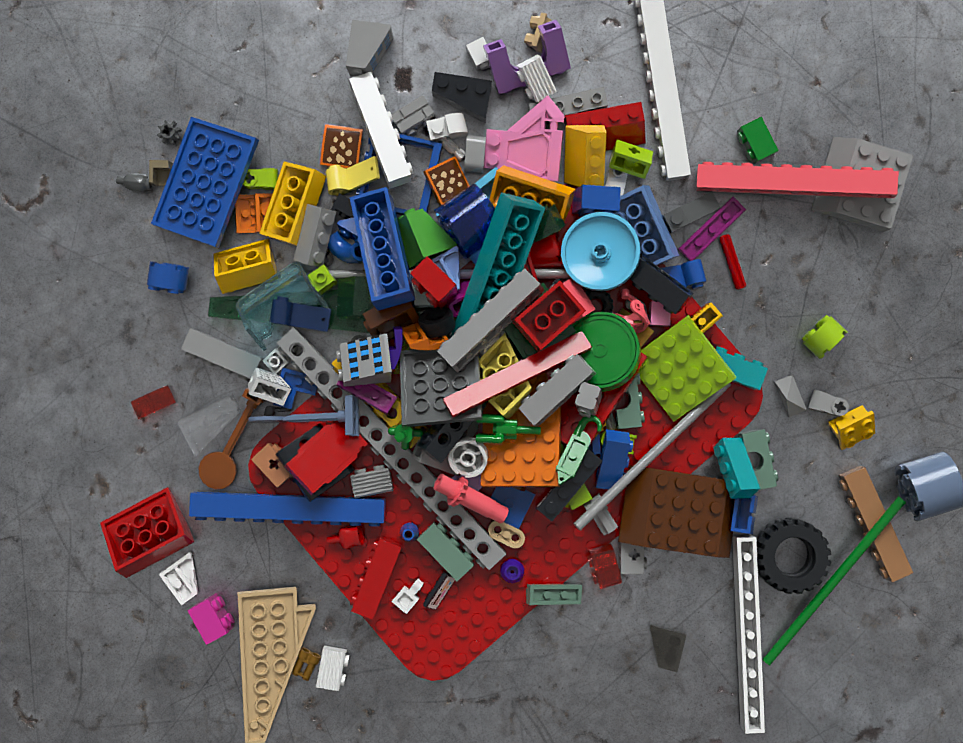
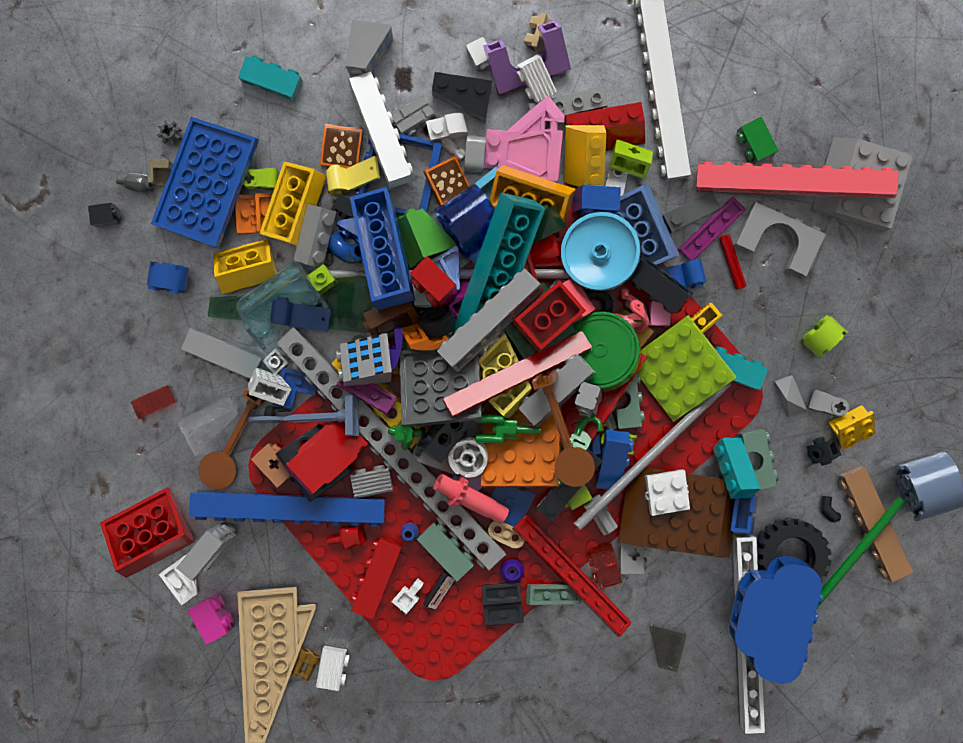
(104, 214): none -> black brick
(207, 550): none -> light grey arch
(270, 77): none -> teal brick
(502, 604): none -> black slope
(572, 575): none -> red tile
(573, 465): none -> dark orange piece
(667, 492): none -> white plate
(776, 617): none -> blue brick
(806, 239): none -> light grey arch
(823, 450): none -> black brick
(828, 512): none -> black arm

